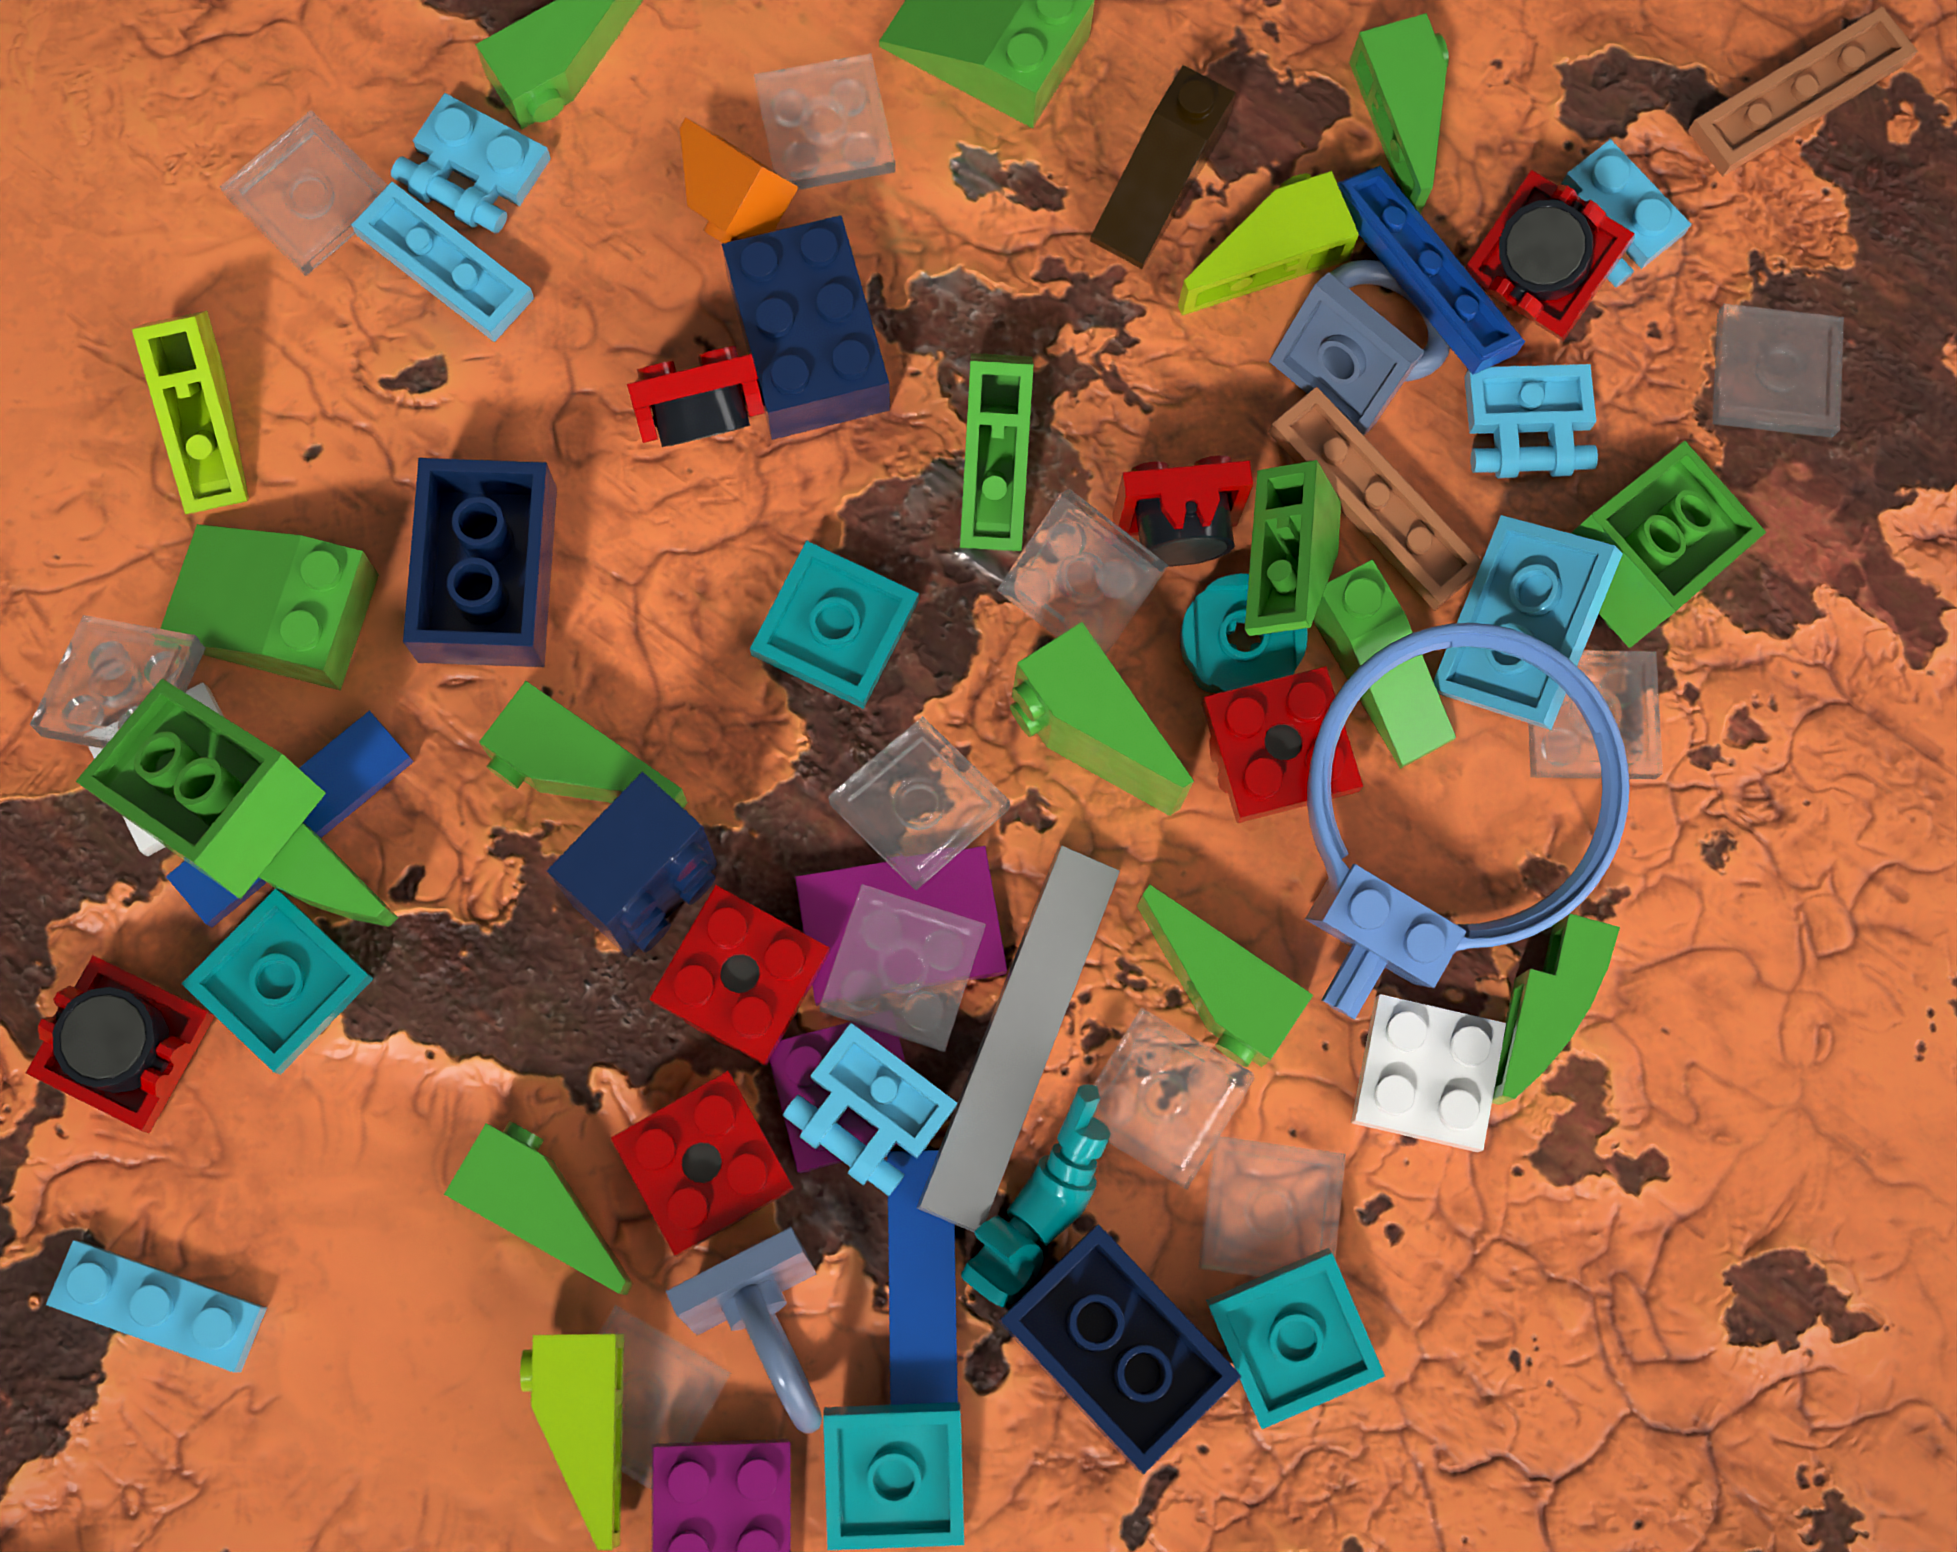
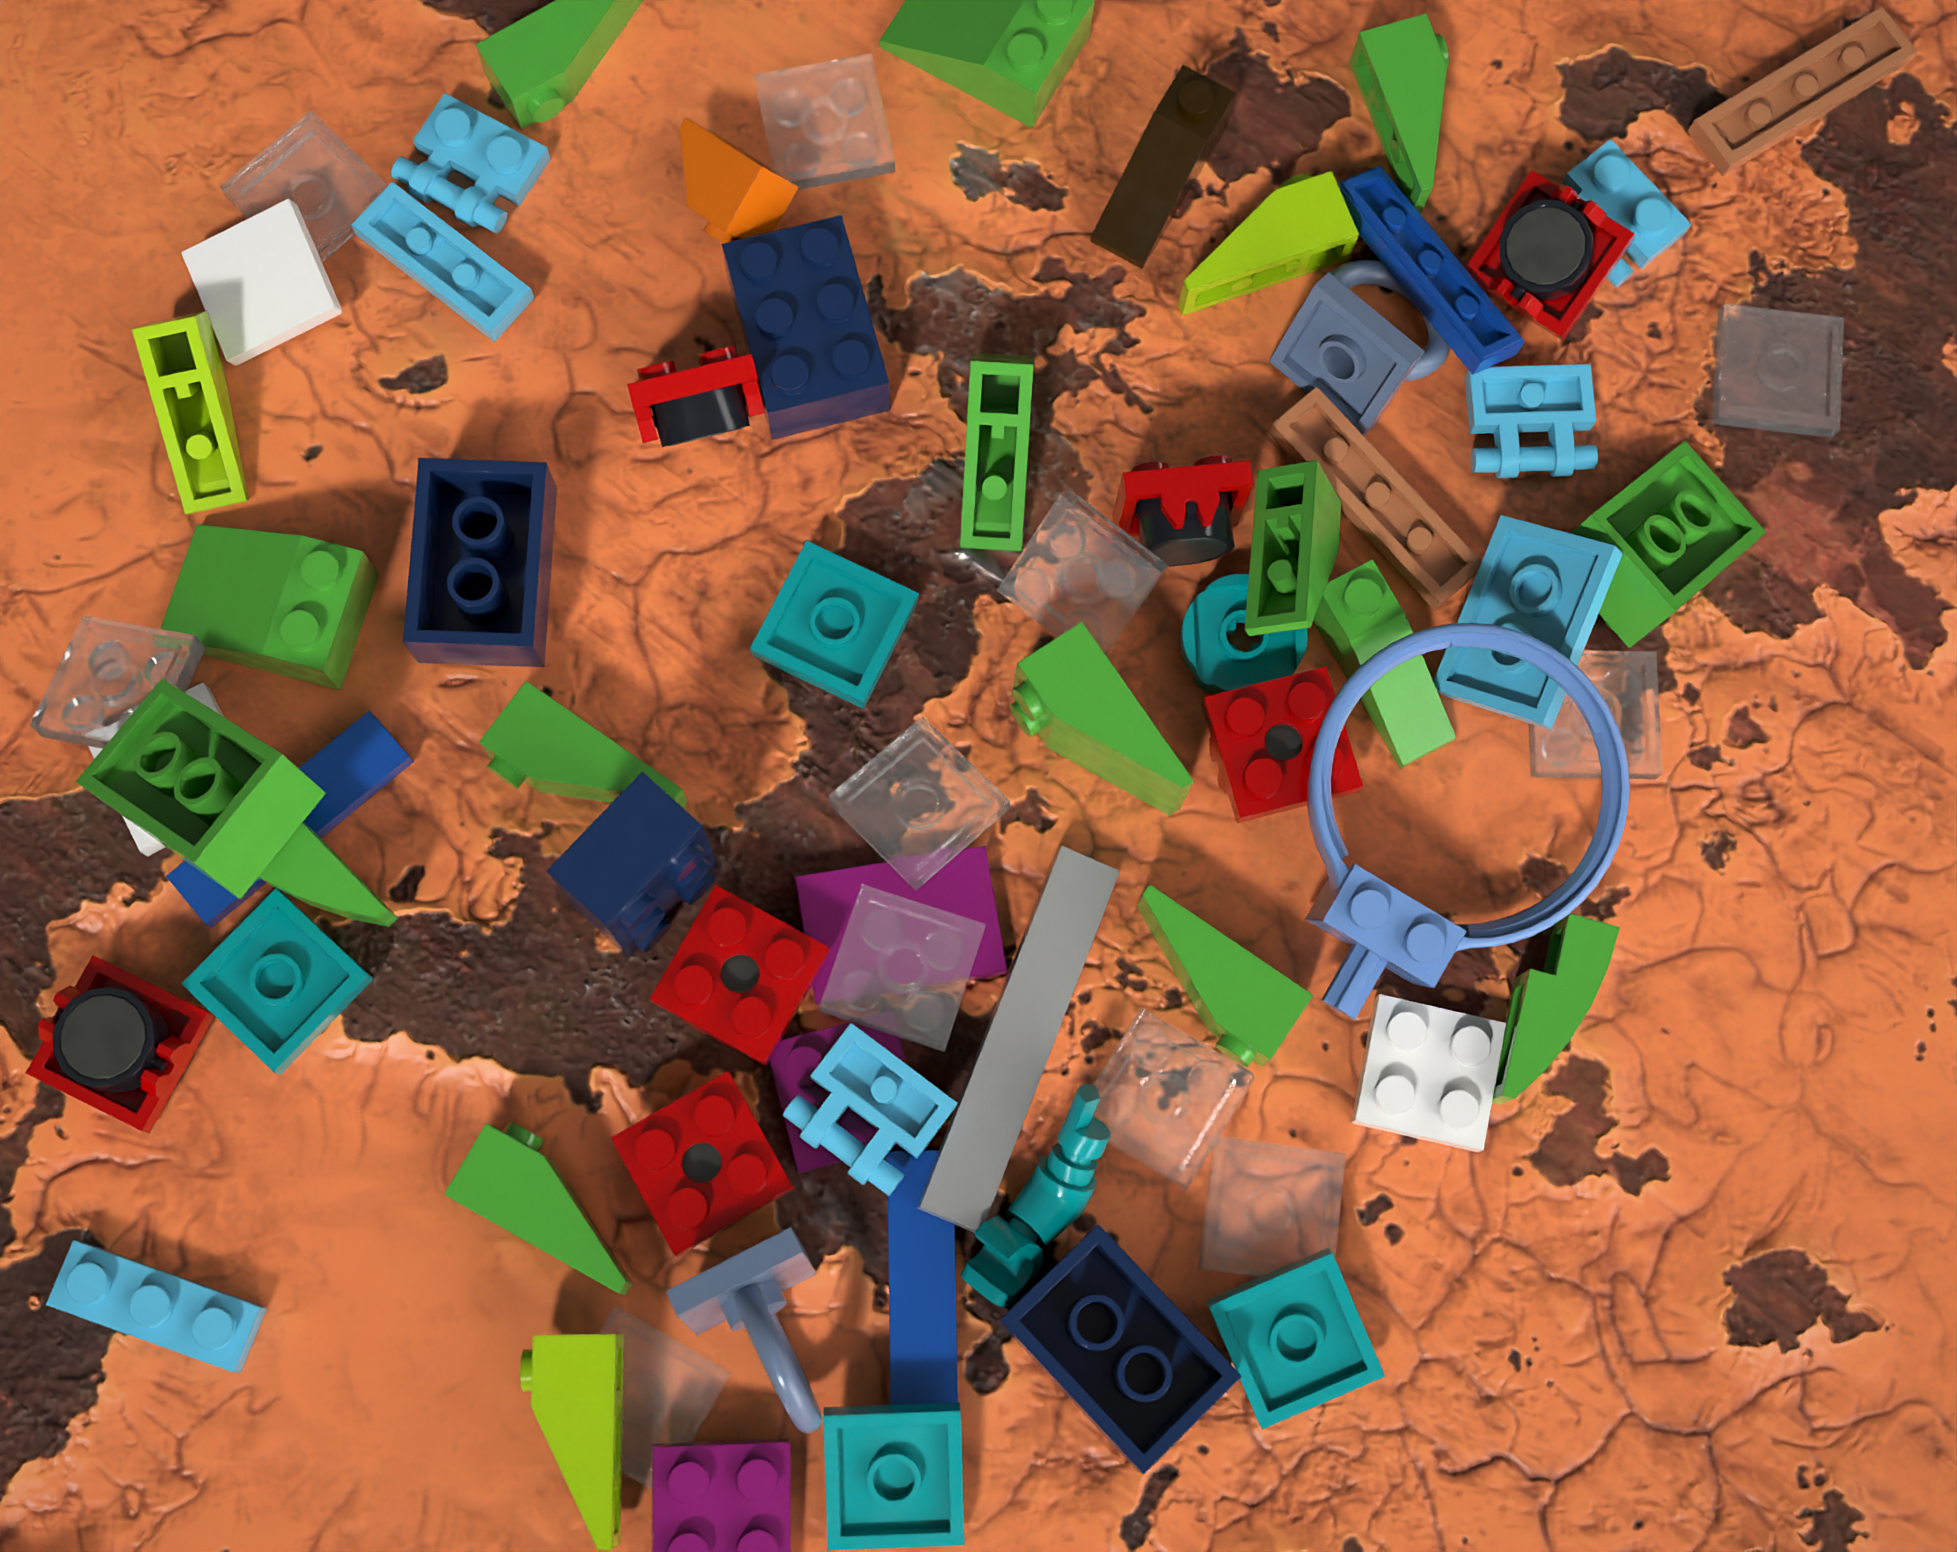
(262, 282): none -> white tile

